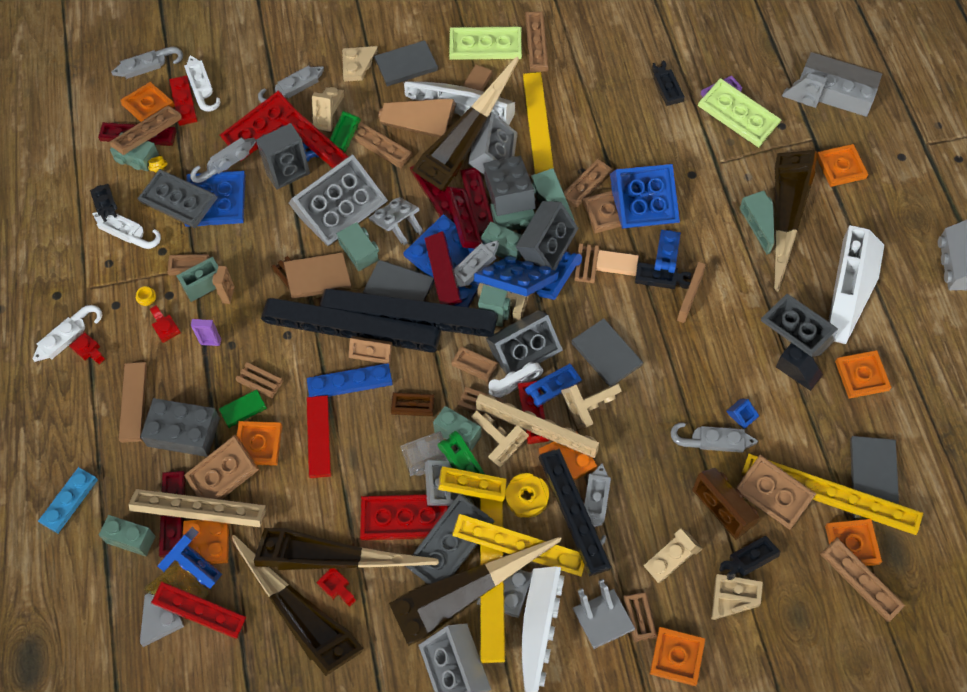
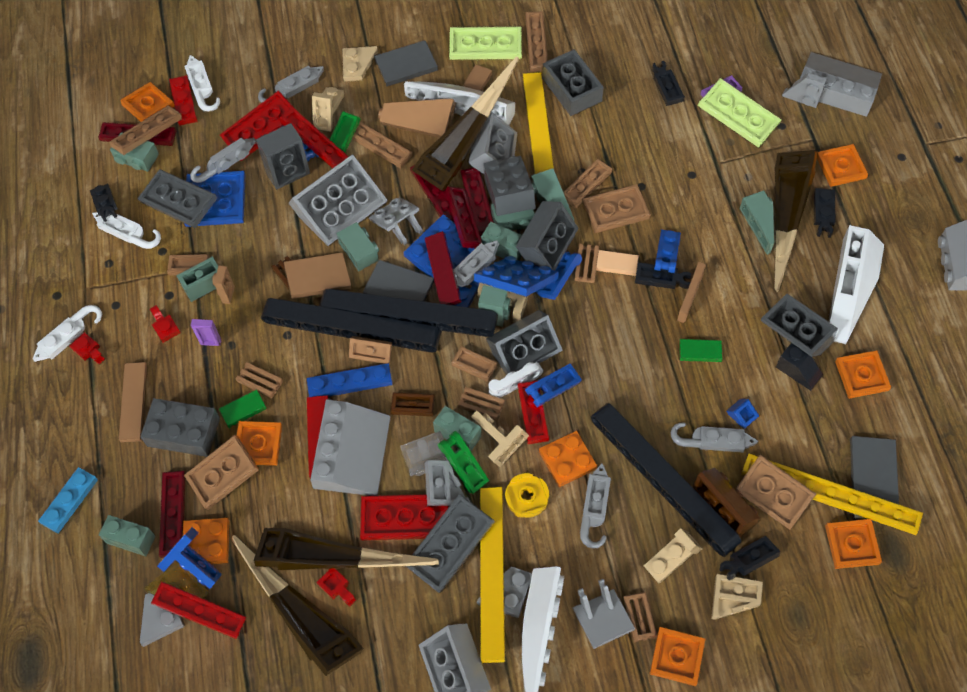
(145, 62): light grey plate -> none
(145, 296): yellow plate -> none
(157, 163): yellow plate -> none
(197, 508): tan plate -> none
(350, 449): none -> light grey slope
(435, 604): dark brown plate -> none
(472, 484): yellow plate -> none
(512, 542): yellow plate -> none
(544, 428): tan plate -> none
(572, 82): none -> dark grey brick
(574, 512): black tile -> none
(579, 407): tan bracket -> none
(607, 352): dark grey tile -> none
(645, 196): blue slope -> none
(666, 480): none -> black beam
(700, 350): none -> green tile
(824, 210): none -> black plate
(862, 579): medium nougat tile -> none

